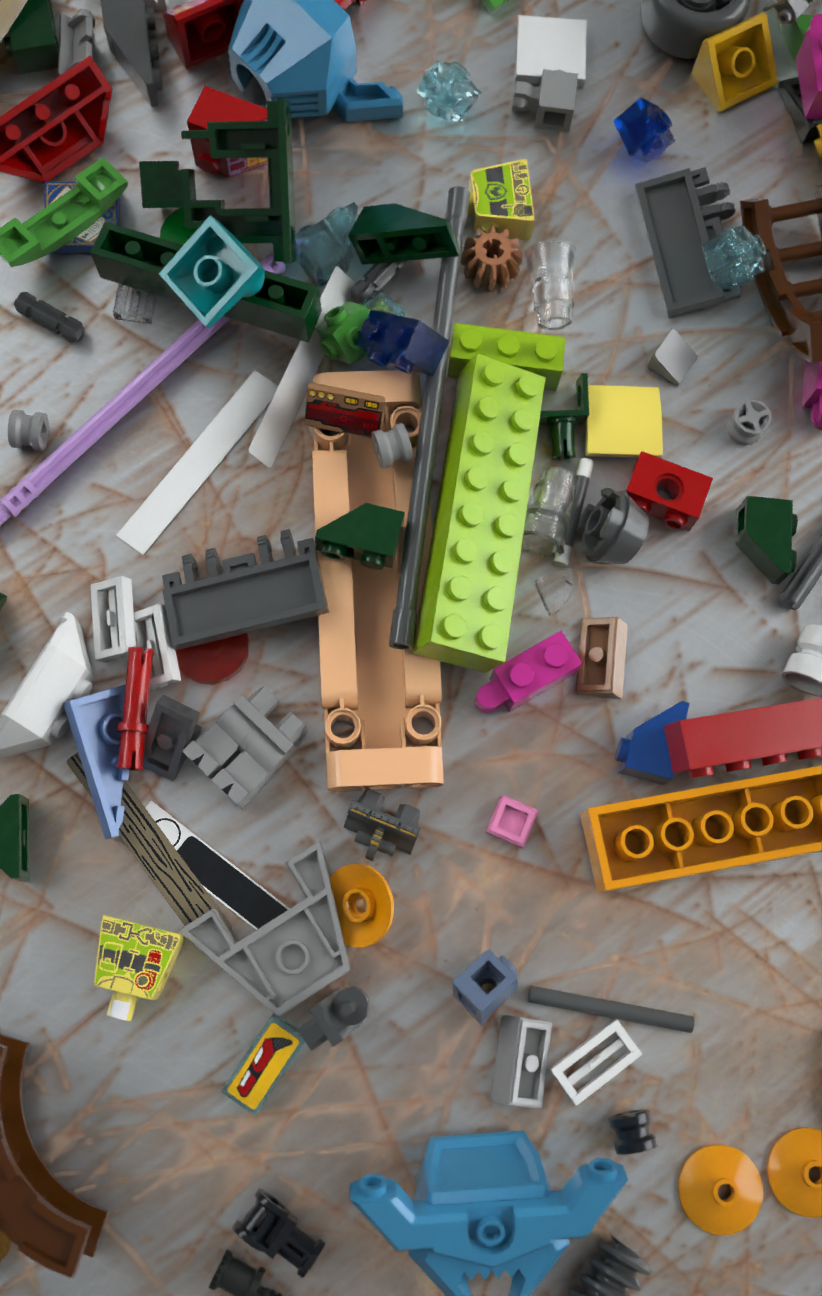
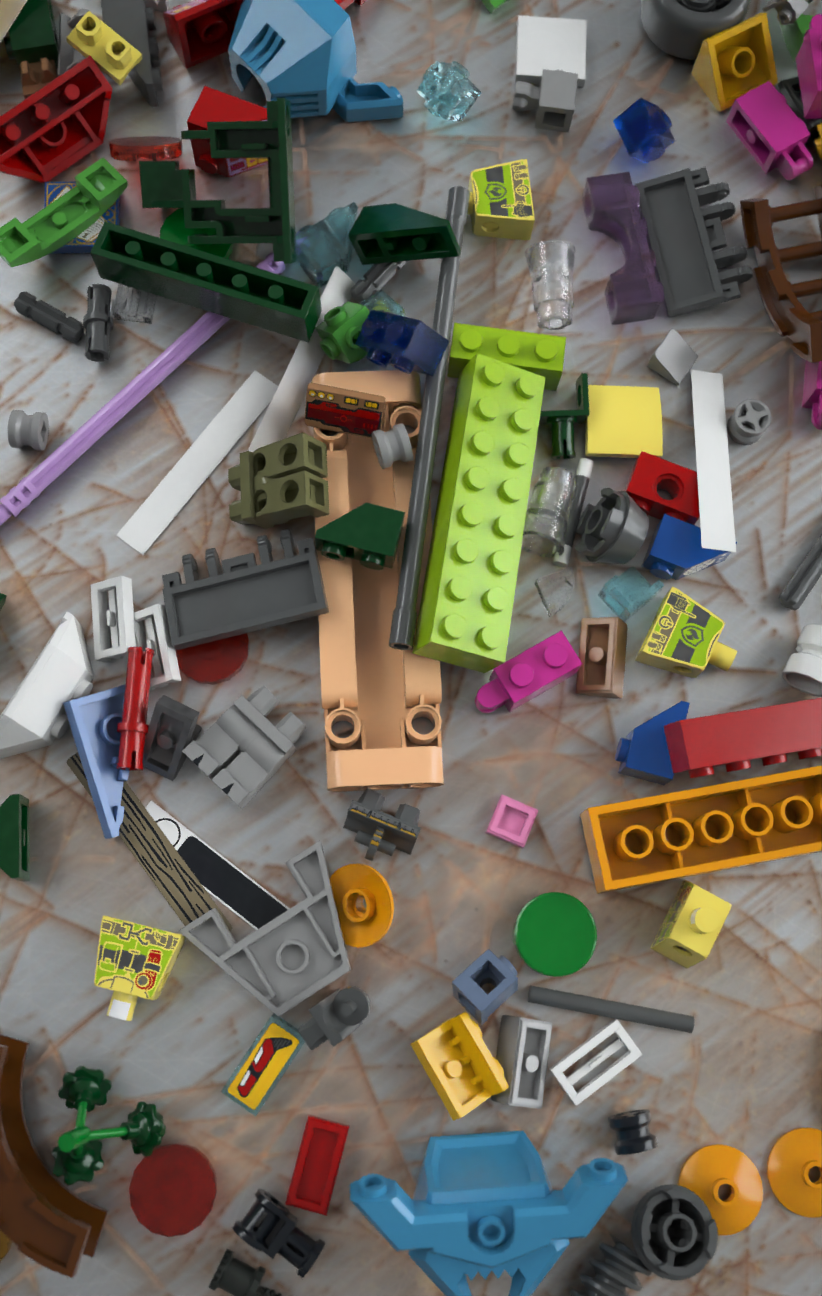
(36, 75): none -> medium nougat tile
(76, 1153): none -> dark green plant
(98, 323): none -> dark grey pin
(105, 46): none -> light yellow hips
(149, 147): none -> clear red tile
(173, 1189): none -> clear red tile
(213, 272): teal slope -> none
(281, 482): none -> olive hips
(317, 1165): none -> red tile
(460, 1065): none -> yellow bracket
(491, 258): nougat gear -> none
(555, 934): none -> green tile
(613, 209): none -> clear purple arch
(628, 593): none -> clear light blue panel
(673, 1232): none -> dark grey cone
(677, 550): none -> blue slope
(685, 638): none -> torso
(691, 924): none -> light yellow torso
(712, 462): none -> white sticker
(734, 257): clear light blue brick -> none
(766, 535): dark green slope -> none
(771, 131): none -> dark pink brick

